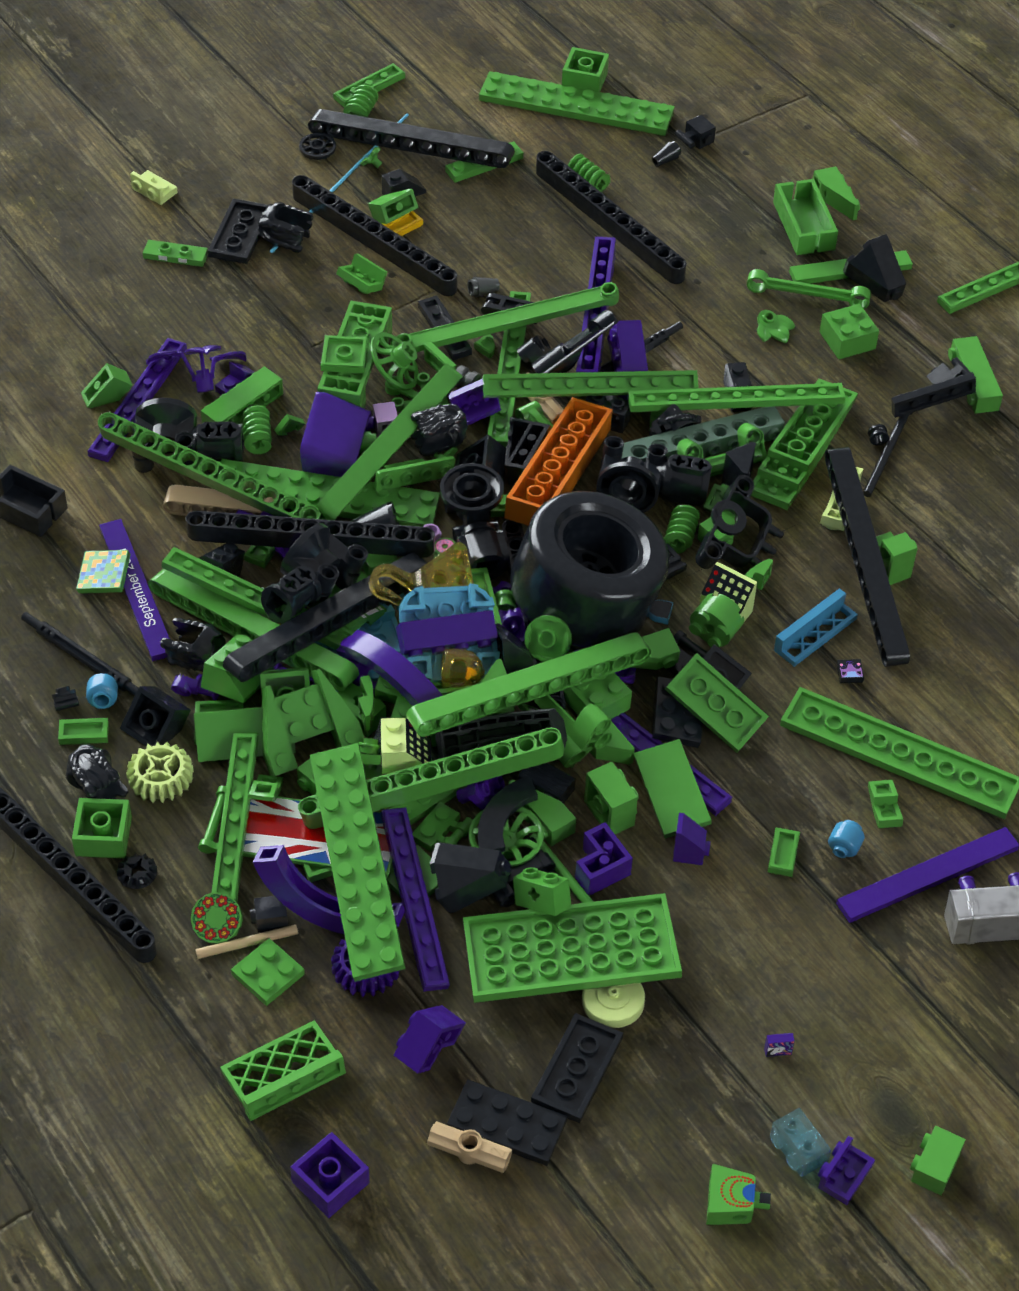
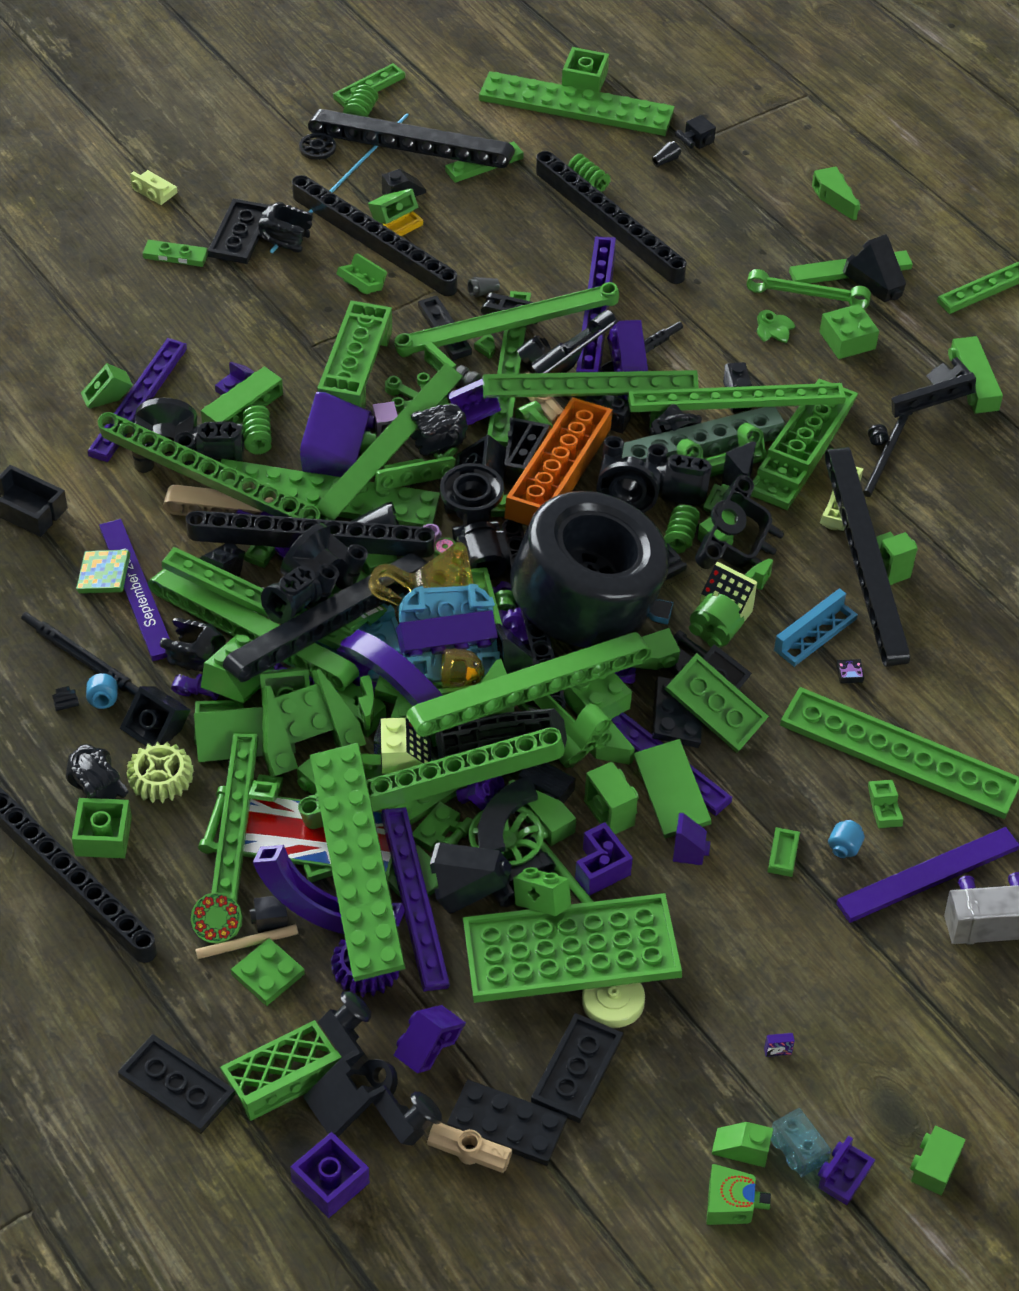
(83, 731): bright green tile -> none
(141, 878): black gear -> none
(176, 1083): none -> black plate
(203, 379): dark purple plant -> none
(289, 424): bright green tile -> none
(338, 1100): none -> black piece
(344, 354): bright green tile -> none
(369, 746): bright green plate -> none
(372, 158): bright green plant -> none
(400, 356): bright green wheel -> none
(547, 638): bright green tile -> none
(743, 1143): none -> bright green slope
(805, 217): bright green piece -> none

